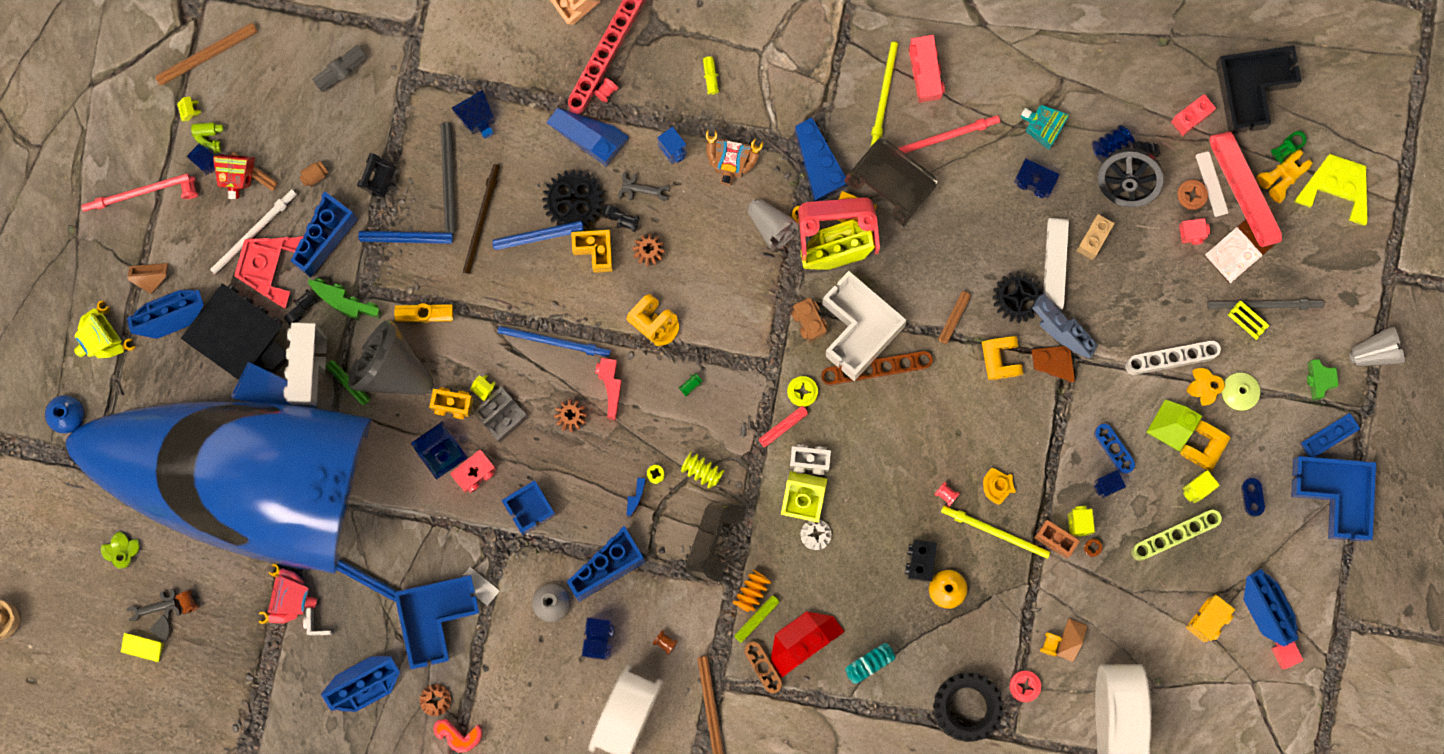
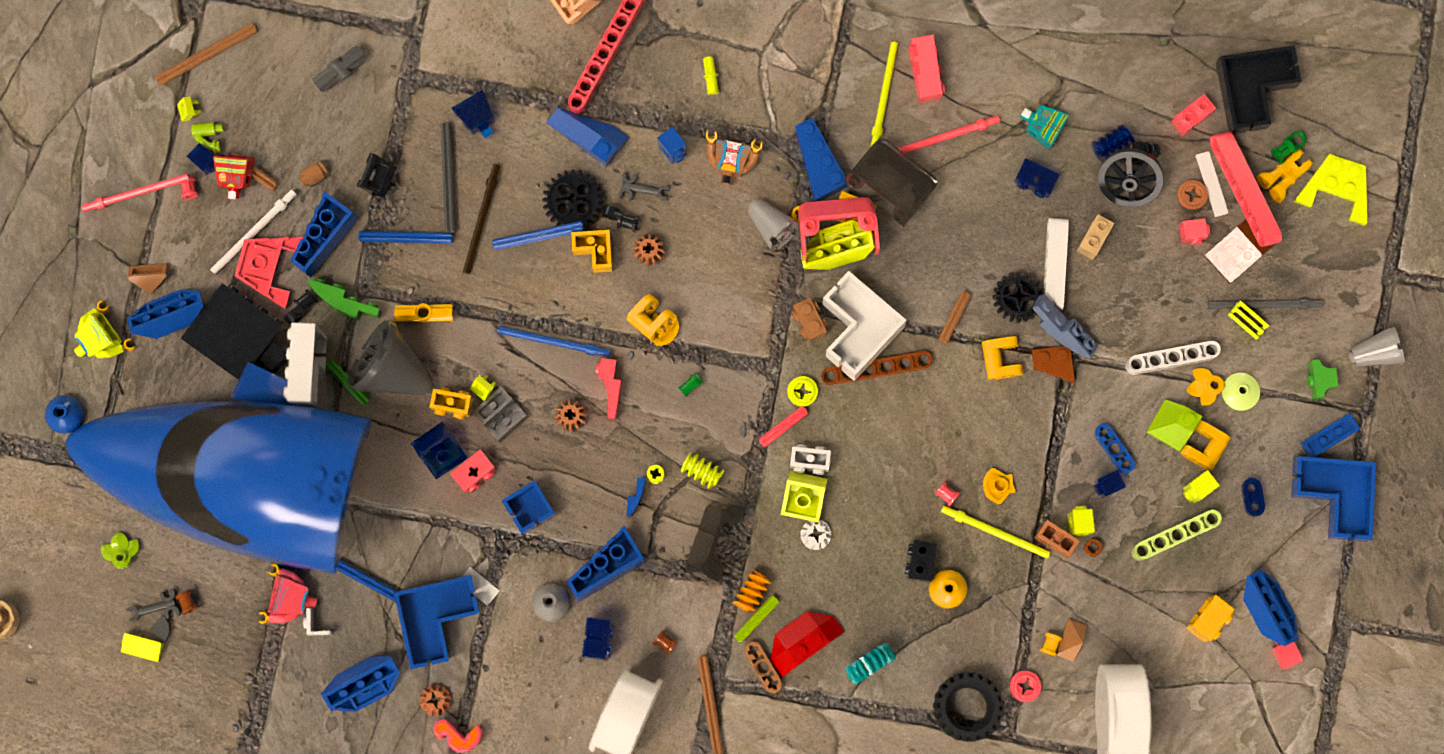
(605, 90): coral bush -> none

